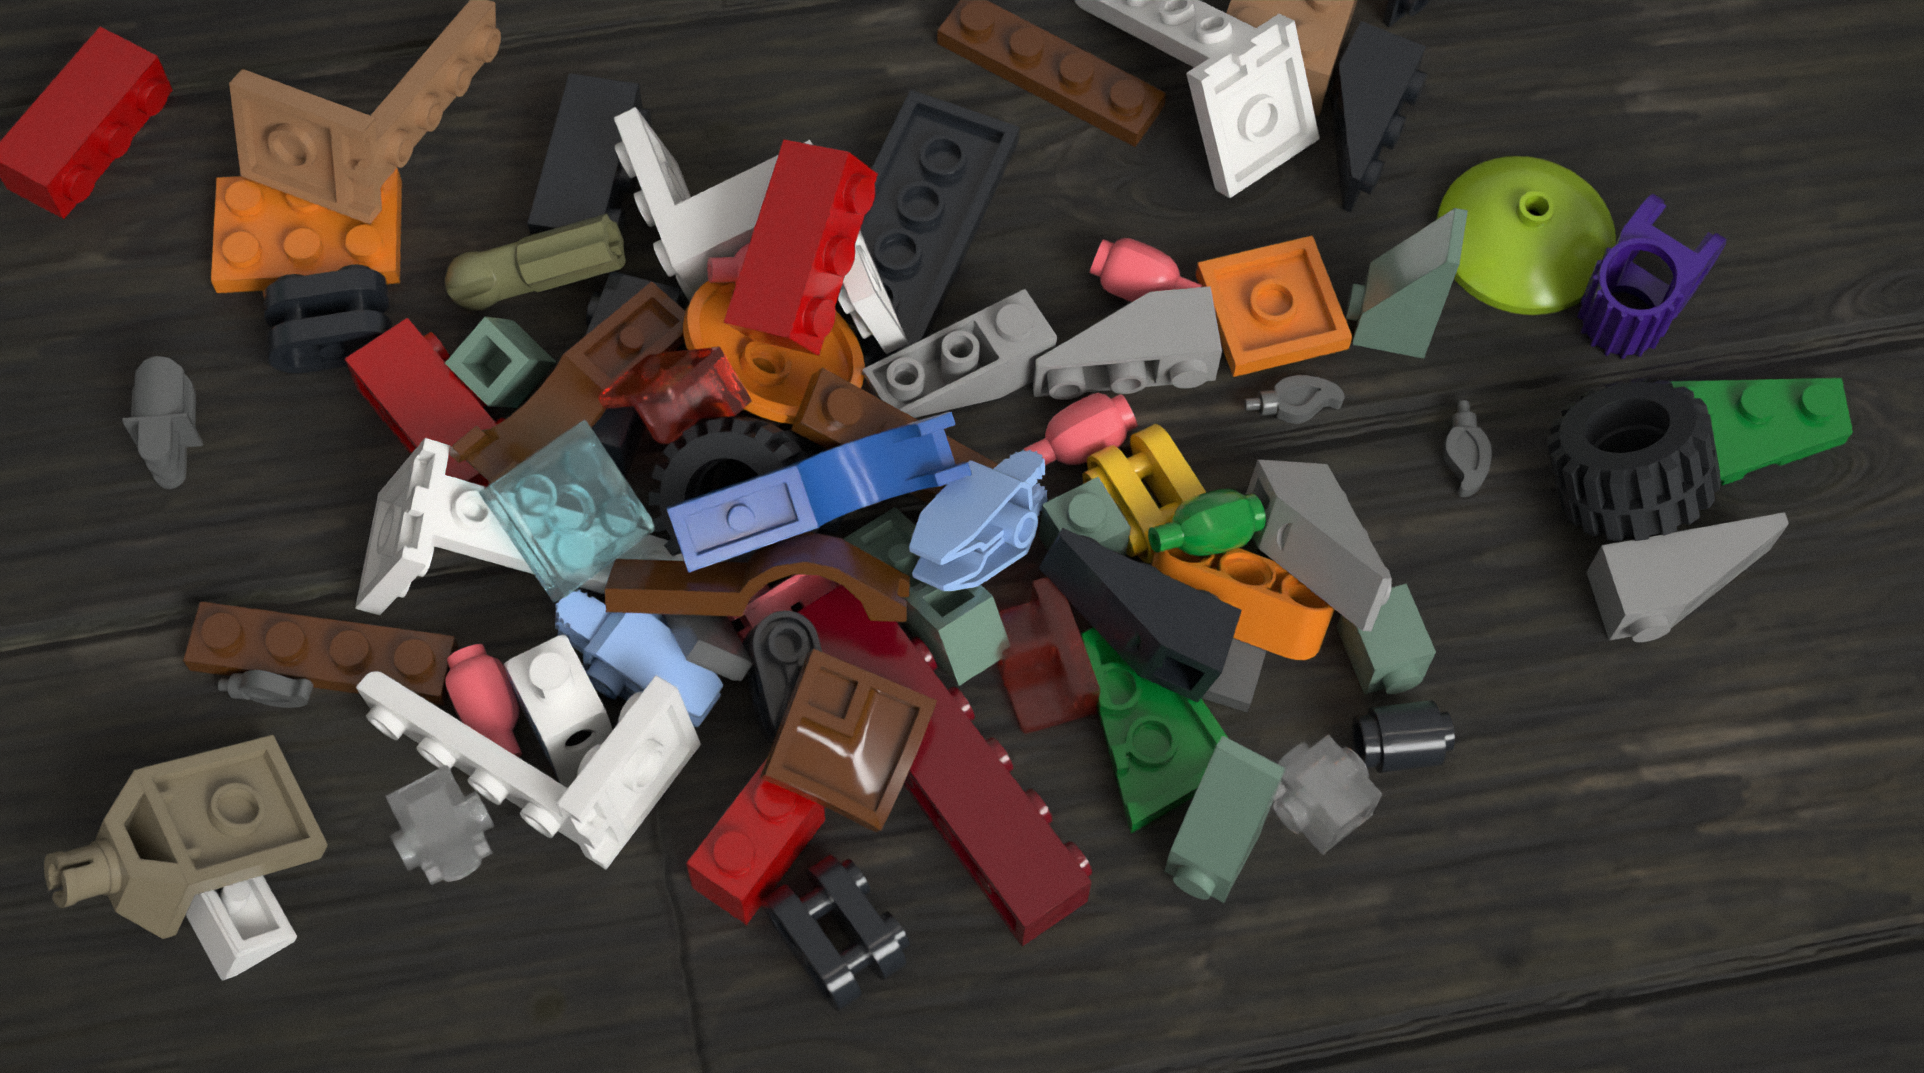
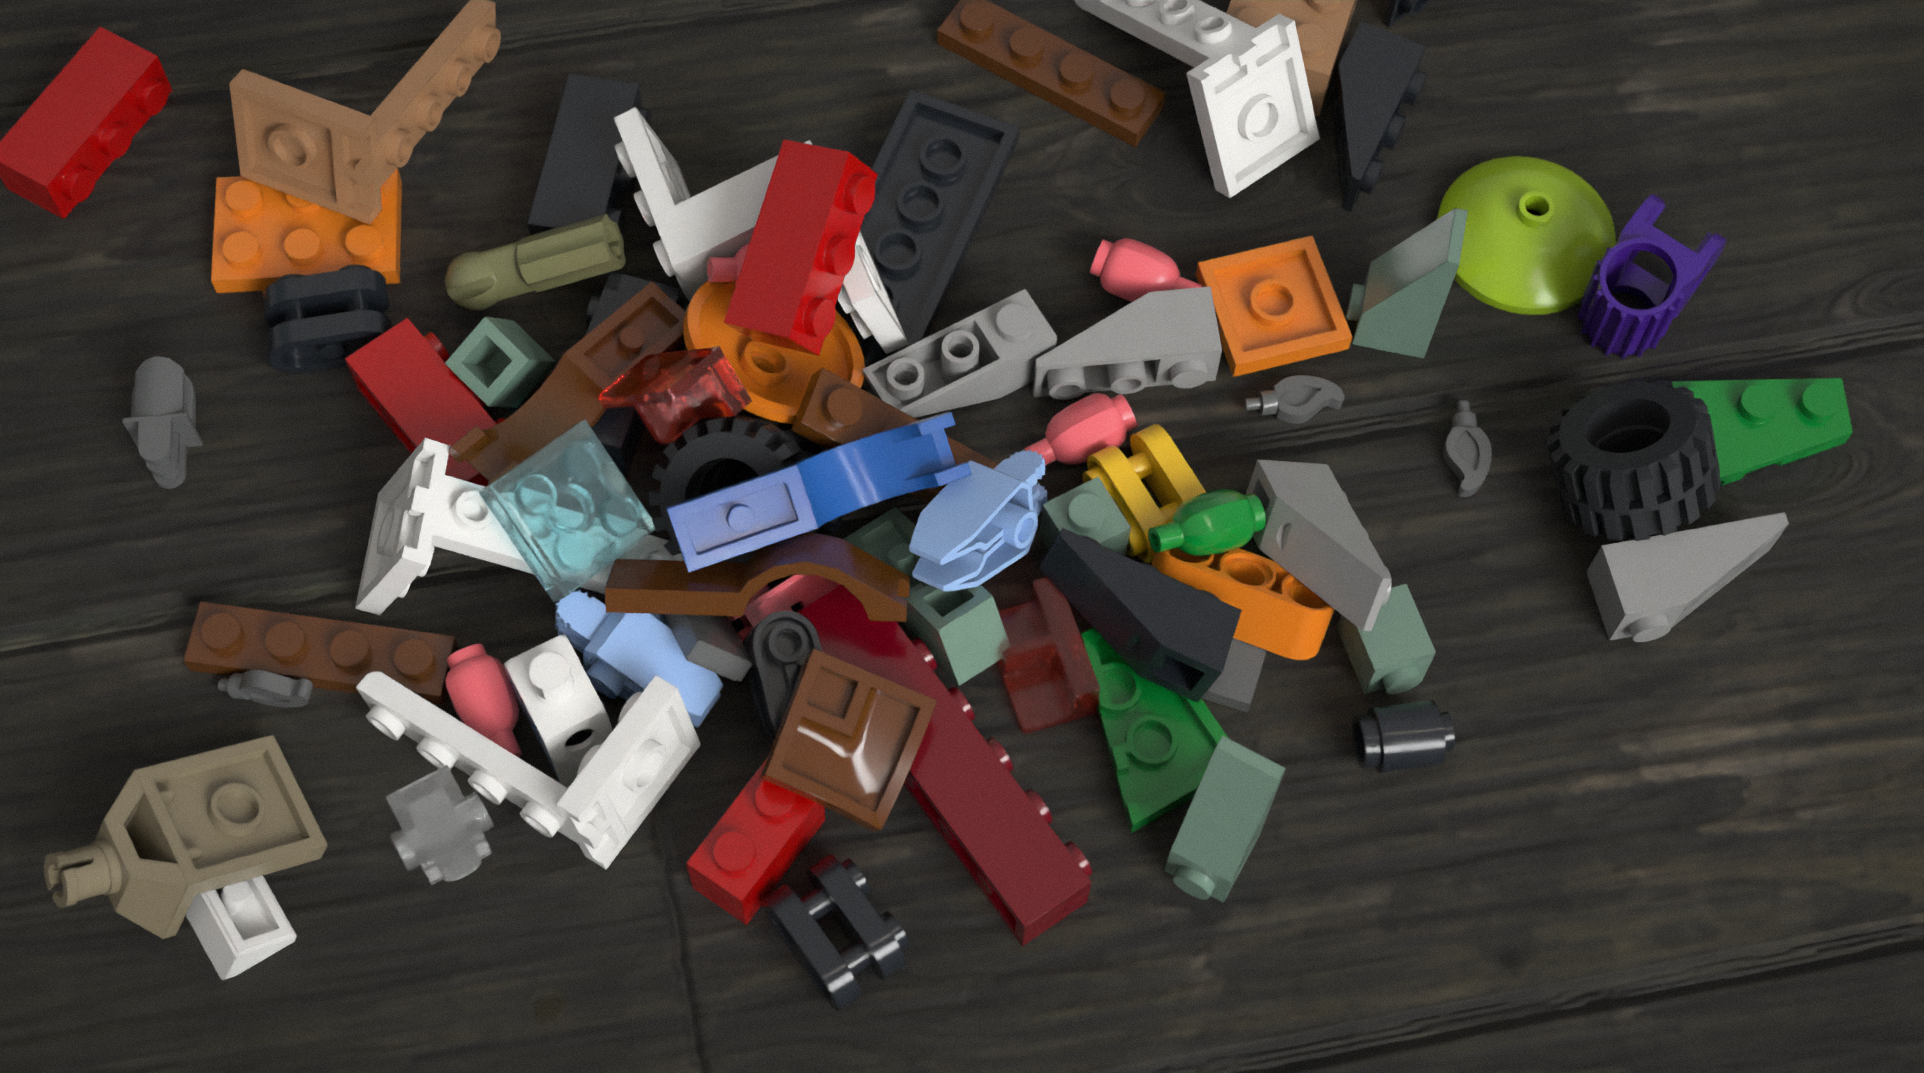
(1324, 792): clear brick -> none

